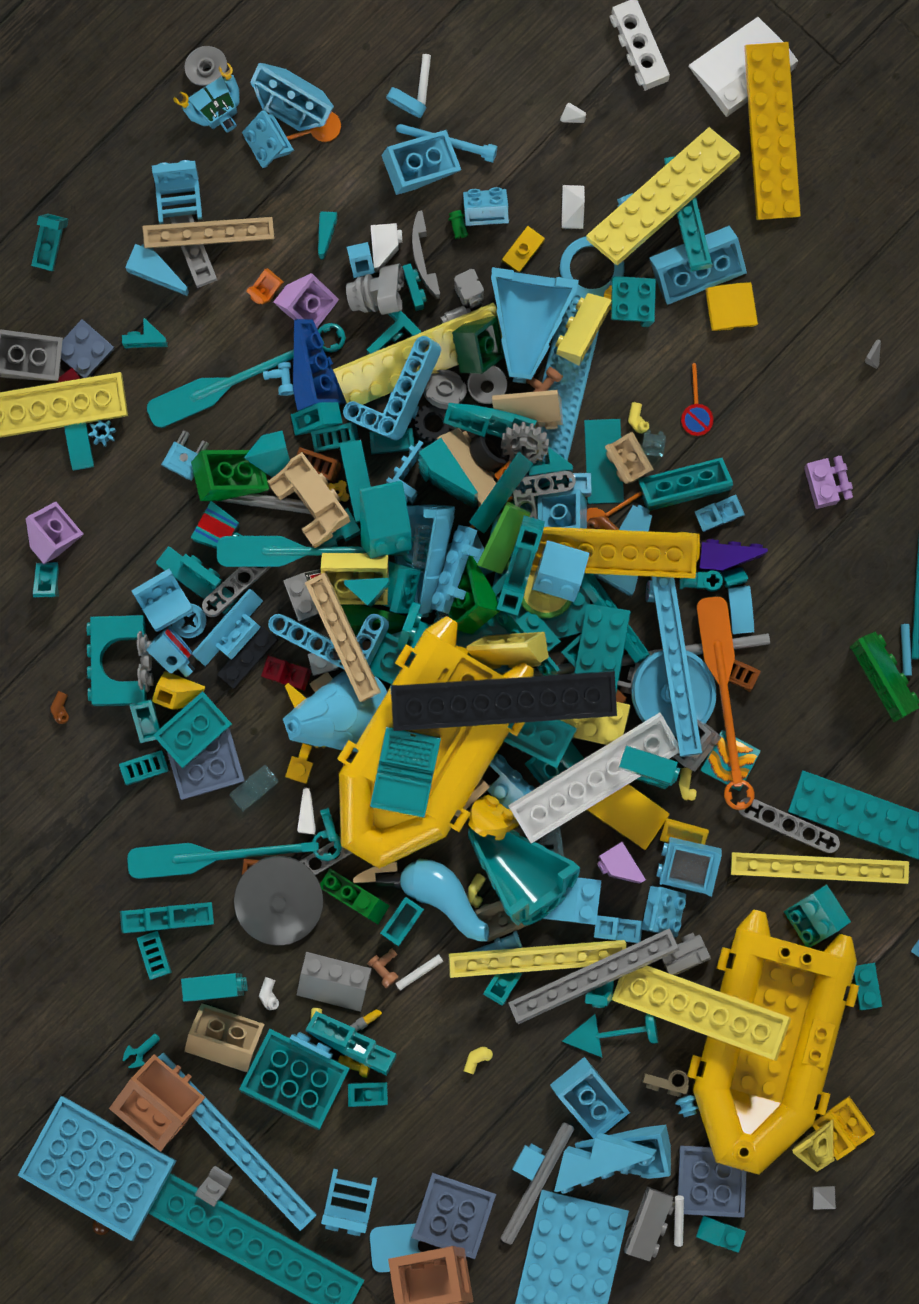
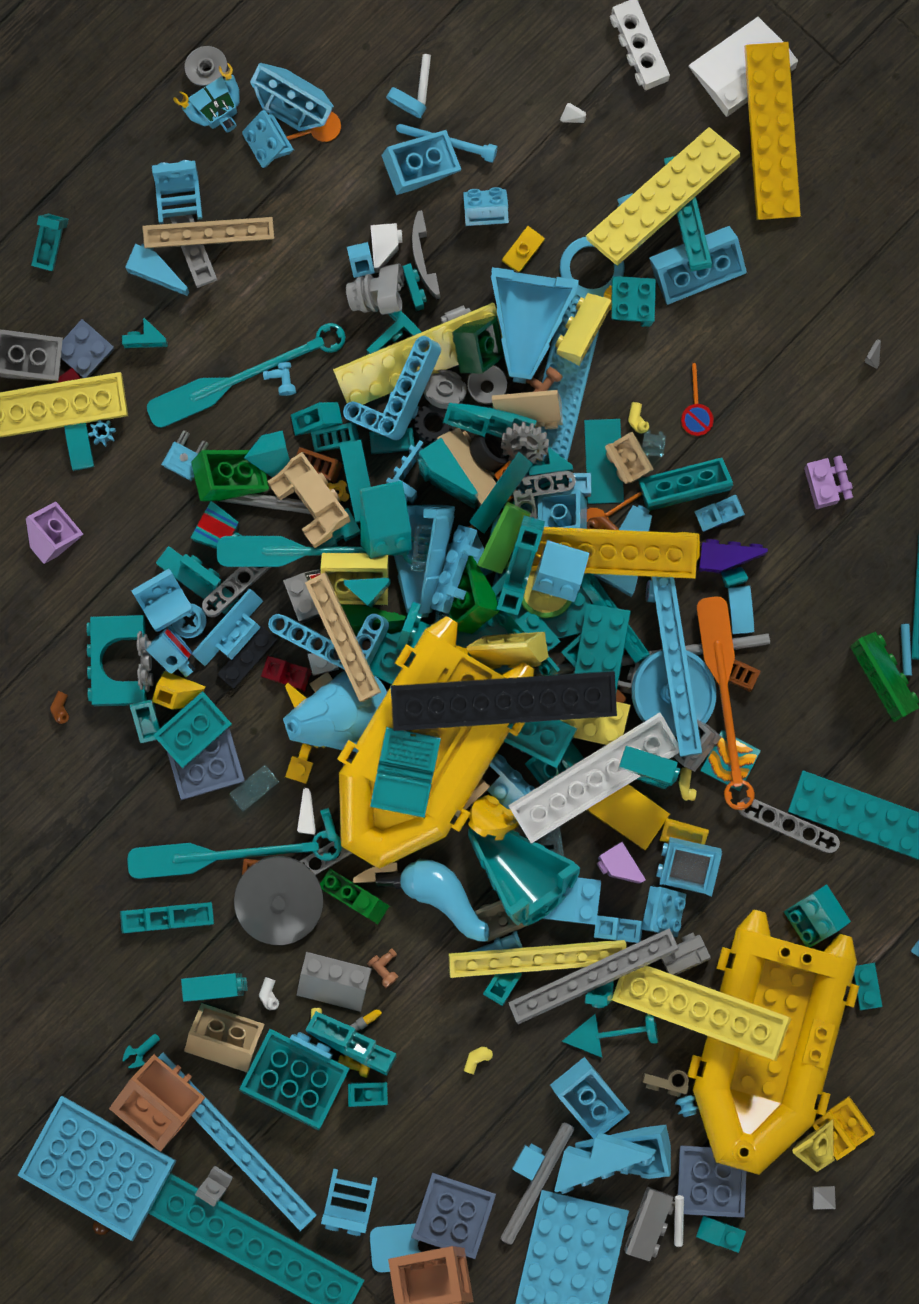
(46, 580): teal slope -> none
(125, 772): teal slope -> none
(158, 973): teal slope -> none
(265, 287): orange bracket -> none
(306, 299): lavender slope -> none
(312, 370): blue wedge -> none
(327, 224): teal slope -> none
(402, 587): teal bracket -> none
(402, 921): teal brick -> none
(419, 972): white piece -> none
(458, 224): green pin -> none
(469, 289): light grey brick -> none
(473, 890): light yellow arm -> none
(573, 207): white slope -> none
(700, 581): teal connector -> none
(731, 306): yellow slope -> none
(820, 868): light yellow plate -> none

